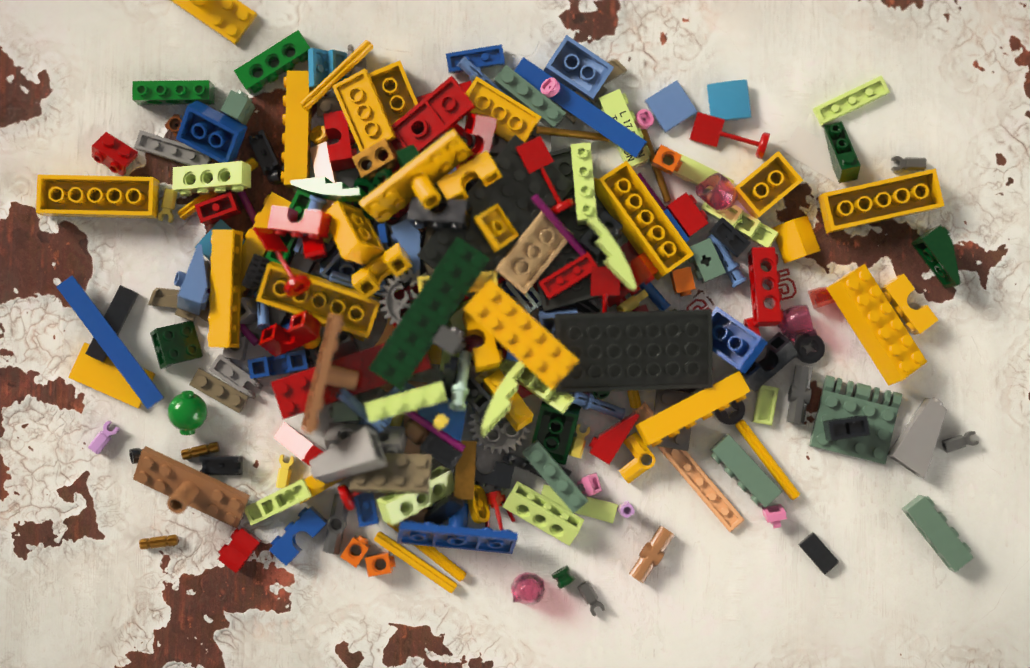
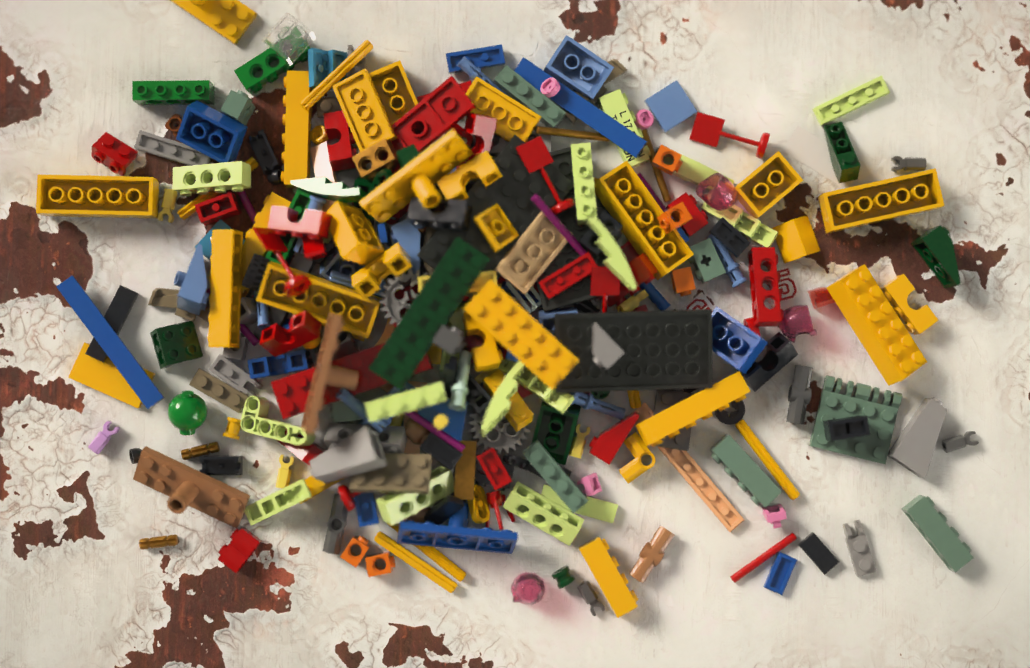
(233, 428): none -> yellow bush
(278, 428): none -> yellowish green beam
(285, 547): blue arch -> none
(289, 38): none -> clear slope
(494, 468): none -> red plate
(604, 348): none -> light grey slope
(608, 577): none -> yellow brick
(626, 509): lavender bar -> none
(680, 215): none -> orange brick
(729, 100): dark azure slope -> none
(763, 557): none -> red bar
(765, 405): yellowish green tile -> none
(780, 573): none -> blue tile
(812, 356): black gear -> none
(859, 550): none -> light grey hinge

